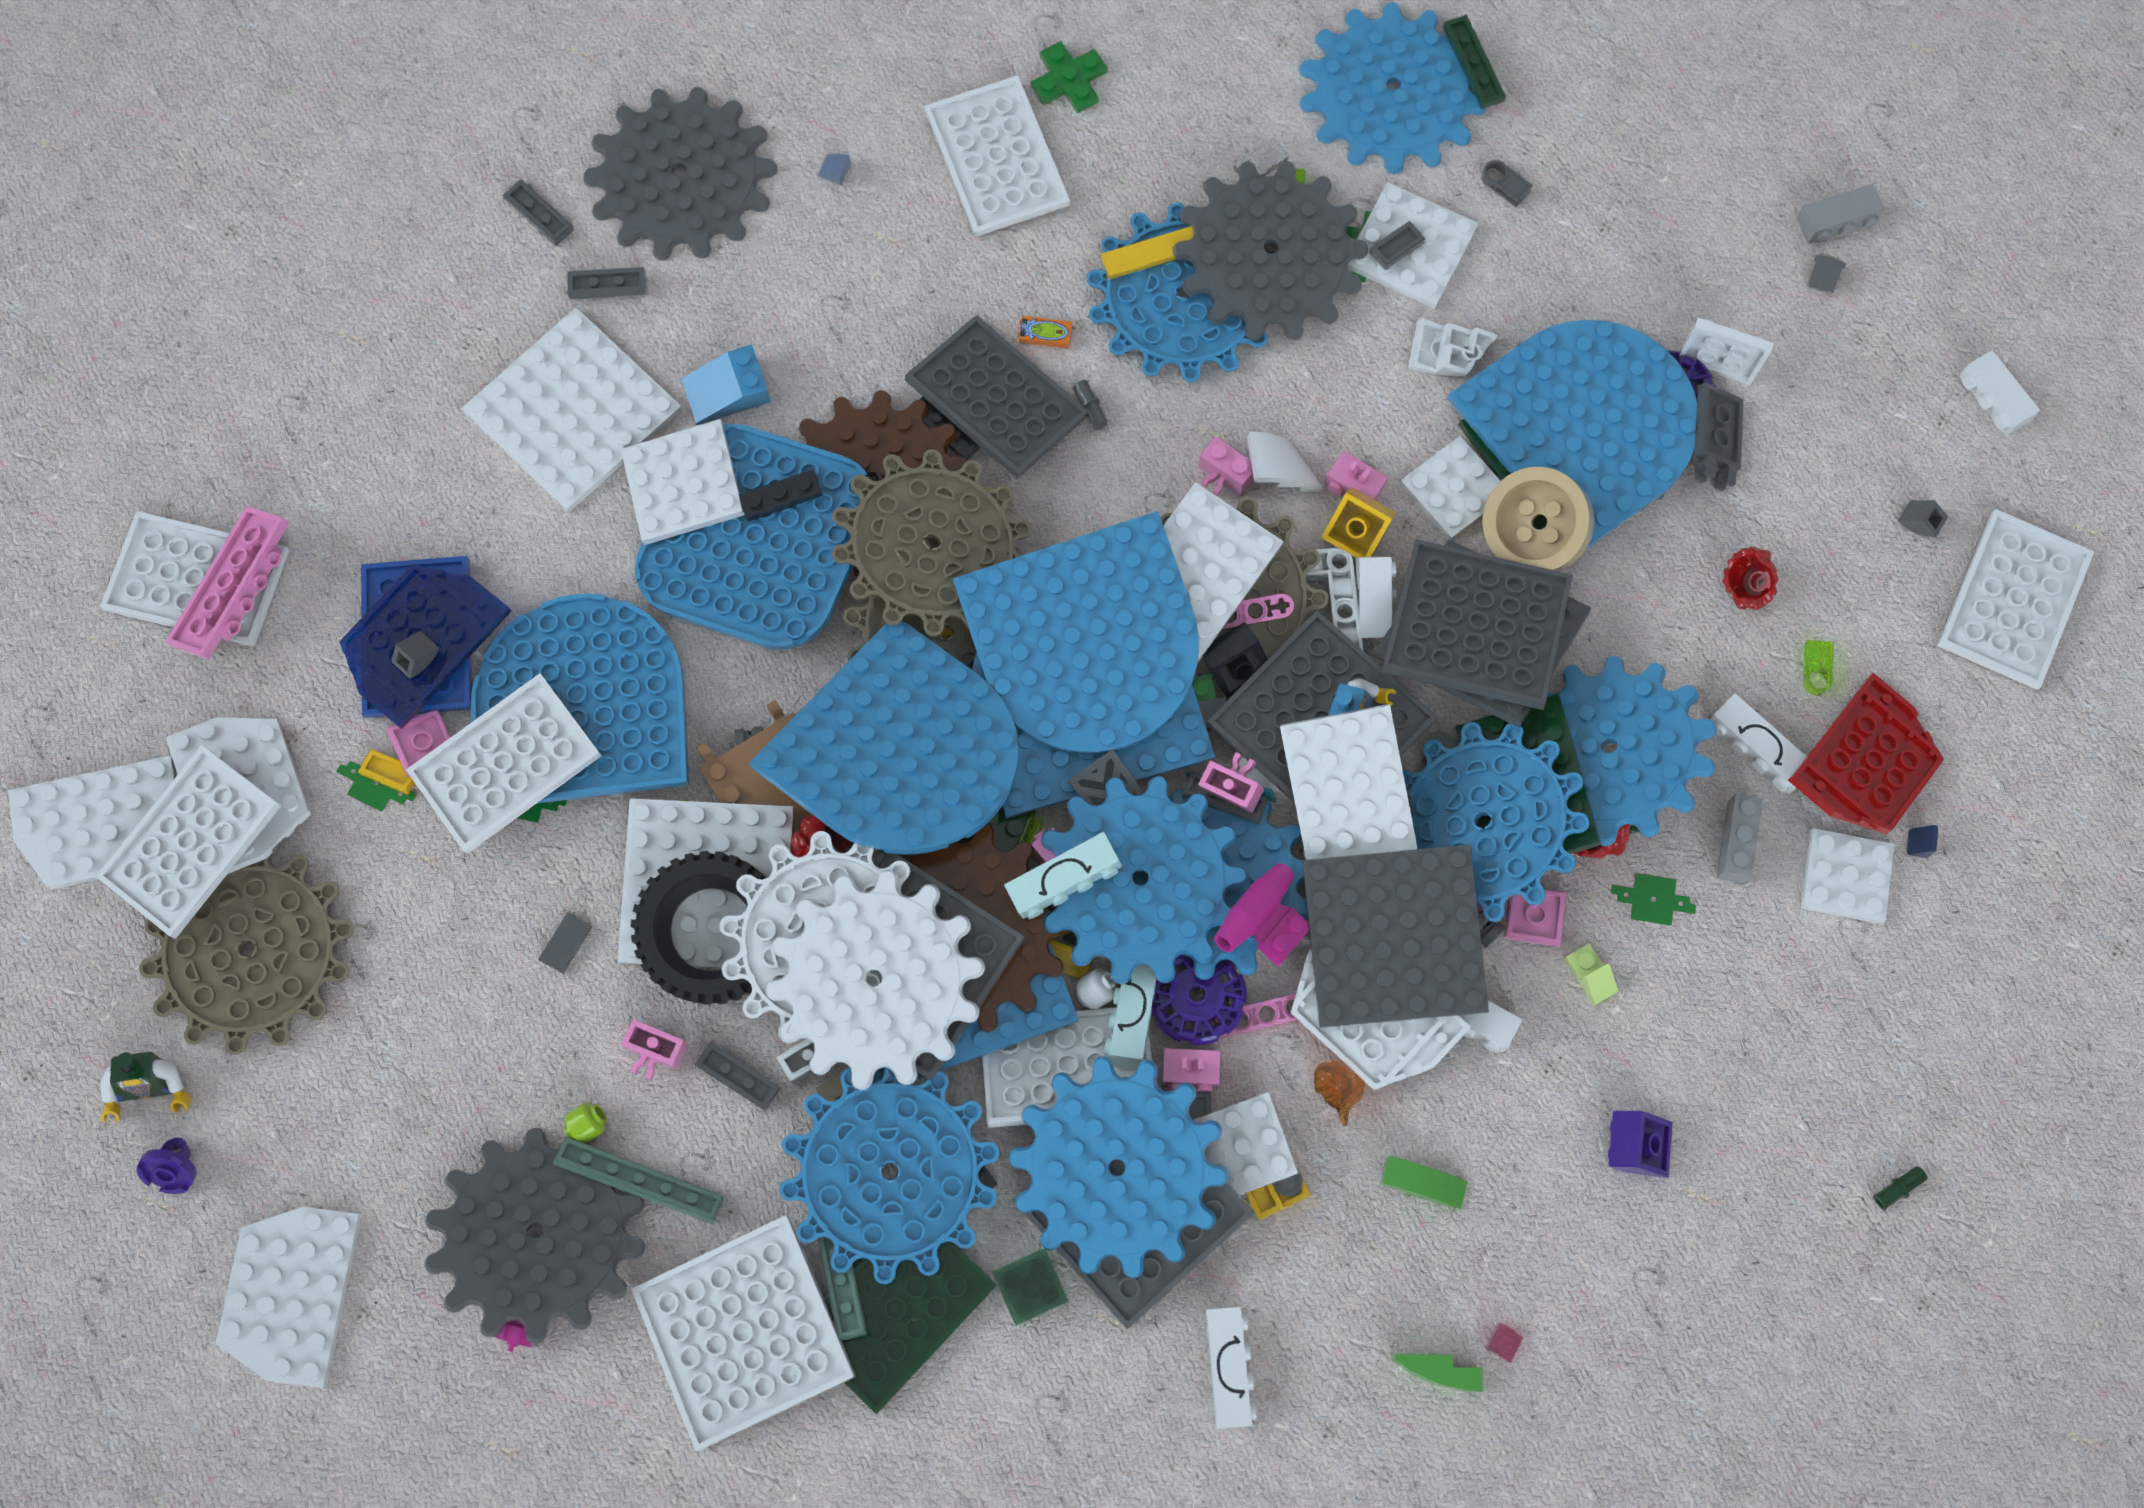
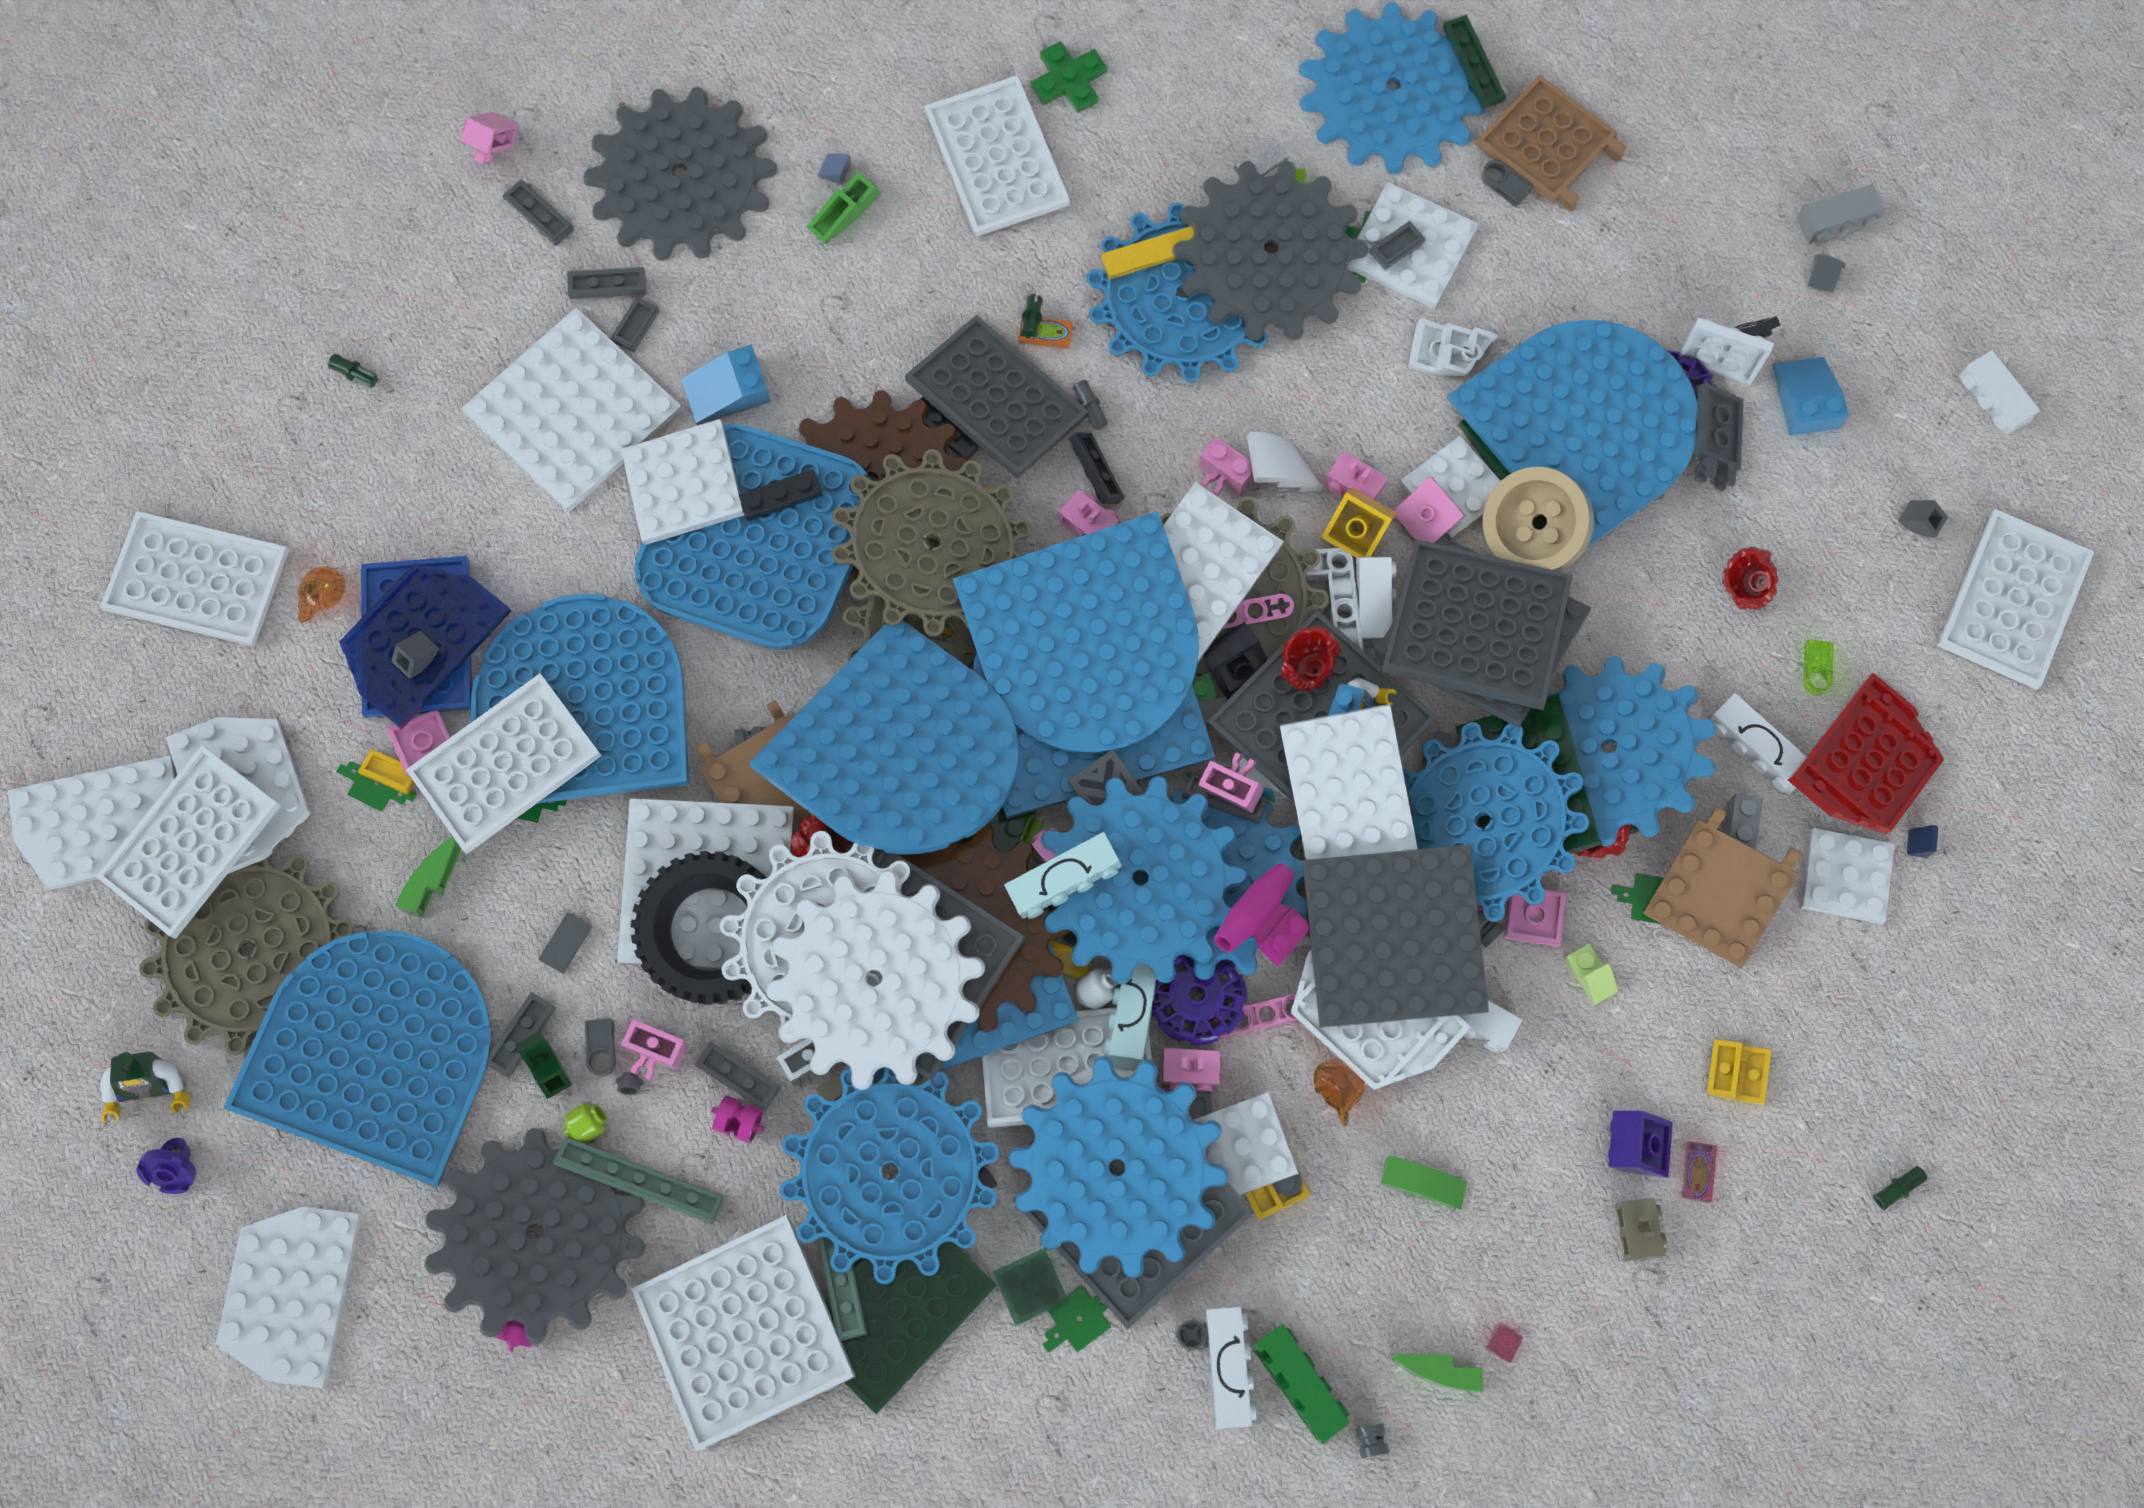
(230, 584): bright pink plate -> none
(319, 590): none -> clear orange hair
(352, 370): none -> dark green axle
(371, 1053): none -> dark azure plate
(429, 878): none -> bright green slope
(489, 134): none -> bright pink brick
(526, 1022): none -> dark grey plate
(543, 1064): none -> dark green brick
(600, 1038): none -> dark grey piece
(629, 1083): none -> dark grey plate
(635, 324): none -> dark grey tile
(737, 1119): none -> dark pink wheel
(843, 208): none -> bright green slope
(1032, 316): none -> dark green axle
(1067, 1327): none -> green piece
(1084, 515): none -> bright pink brick
(1096, 468): none -> black plate
(1190, 1331): none -> dark grey wheel
(1301, 1384): none -> green wedge
(1309, 658): none -> red hair
(1372, 1440): none -> dark grey wheel
(1429, 512): none -> bright pink plate
(1549, 140): none -> medium nougat plate
(1641, 1229): none -> dark tan brick
(1699, 1171): none -> clear pink tile
(1722, 891): none -> medium nougat plate
(1739, 1072): none -> yellow slope
(1760, 327): none -> black plate
(1810, 396): none -> dark azure slope

